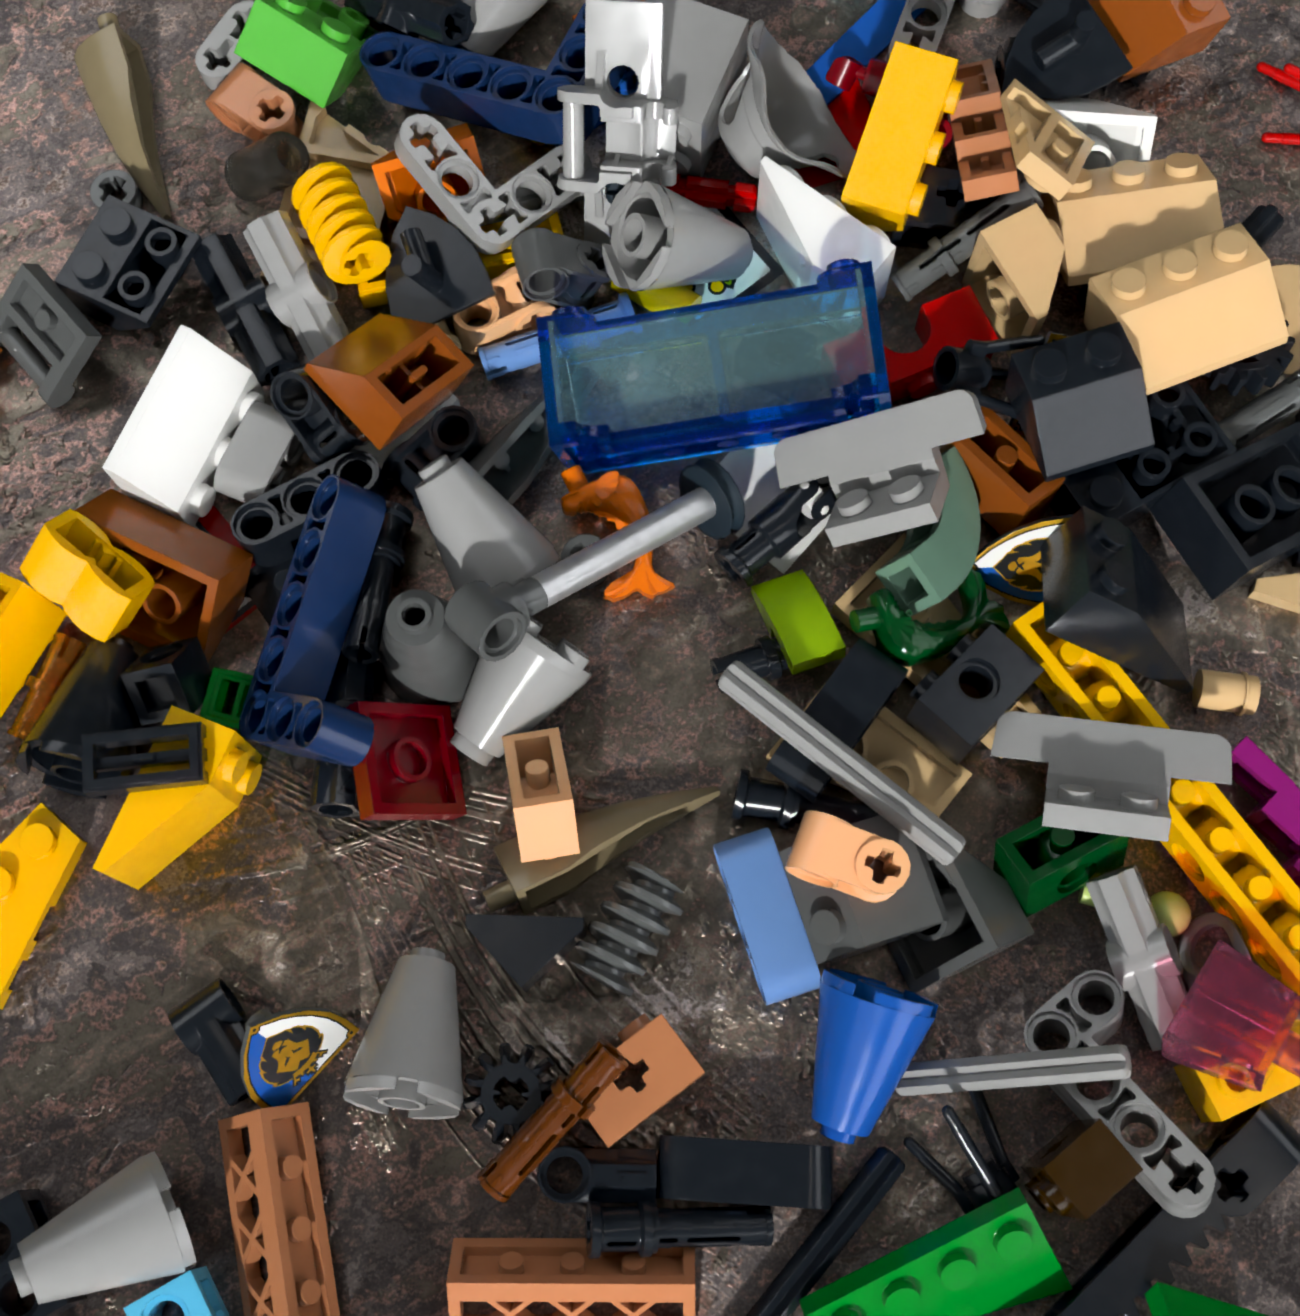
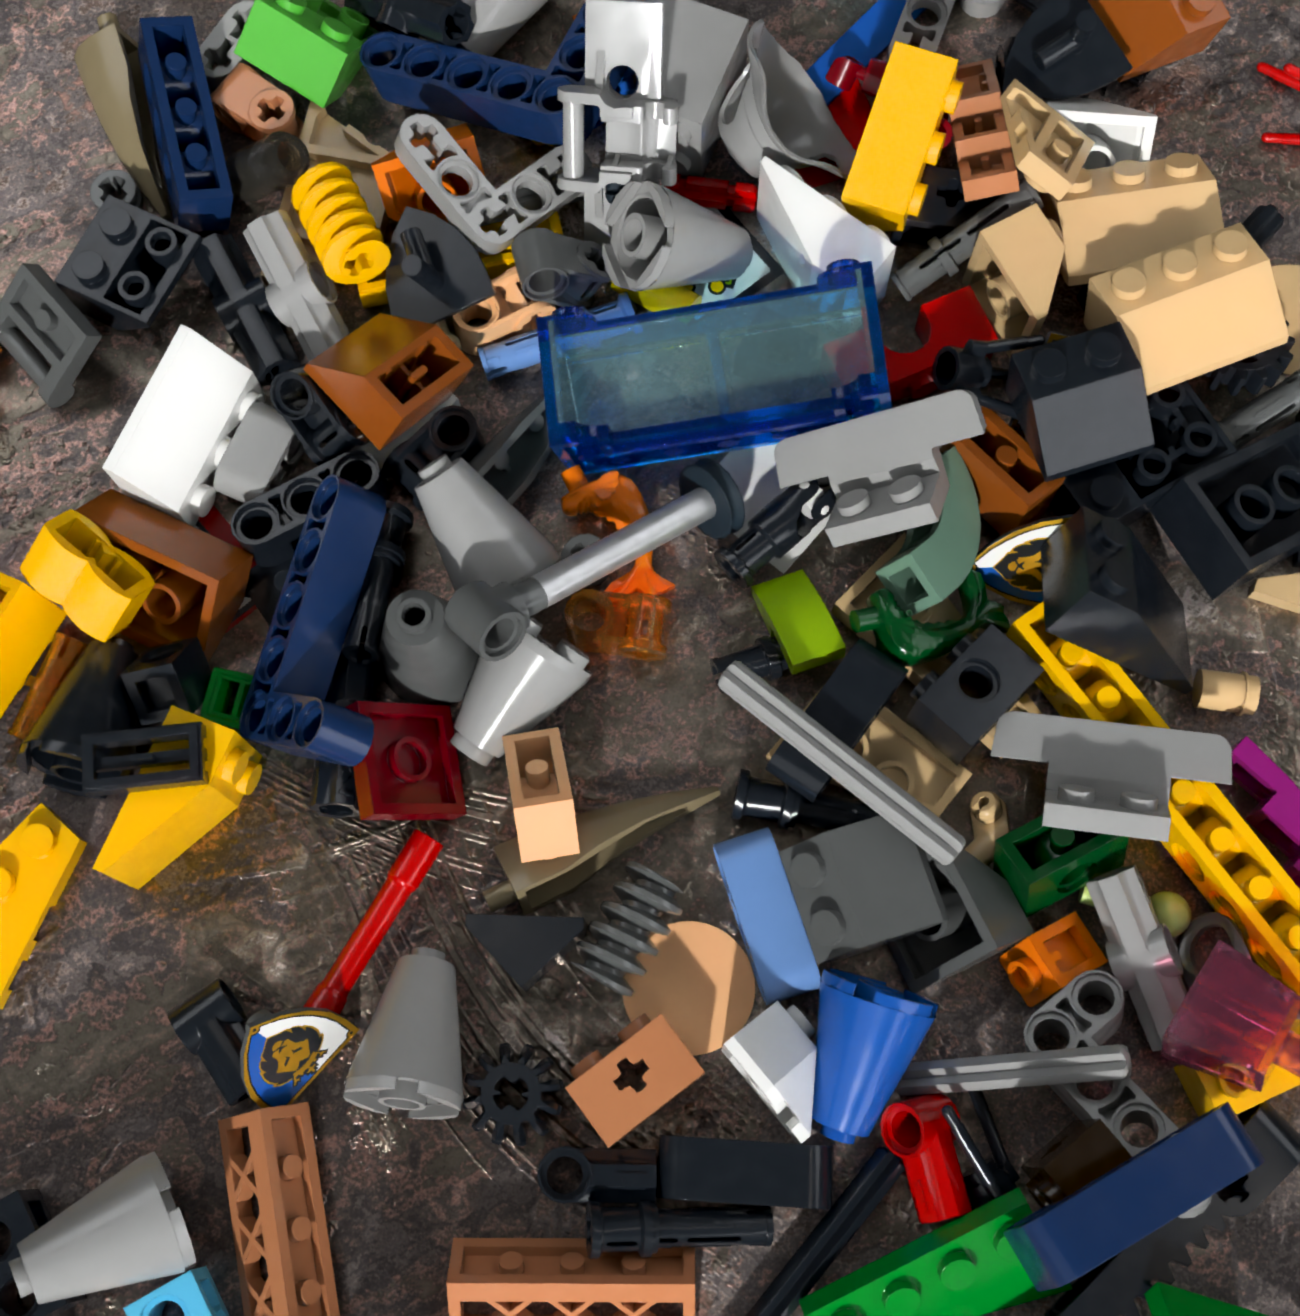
(184, 123): none -> dark blue brick
(401, 881): none -> red piece
(570, 1100): reddish brown pin -> none
(622, 626): none -> clear orange piece
(697, 984): none -> light nougat sticker
(779, 1065): none -> white slope
(838, 857): light nougat piece -> none
(925, 1143): none -> red piece
(989, 823): none -> tan arm
(1051, 959): none -> orange bracket
(1133, 1199): none -> dark blue beam

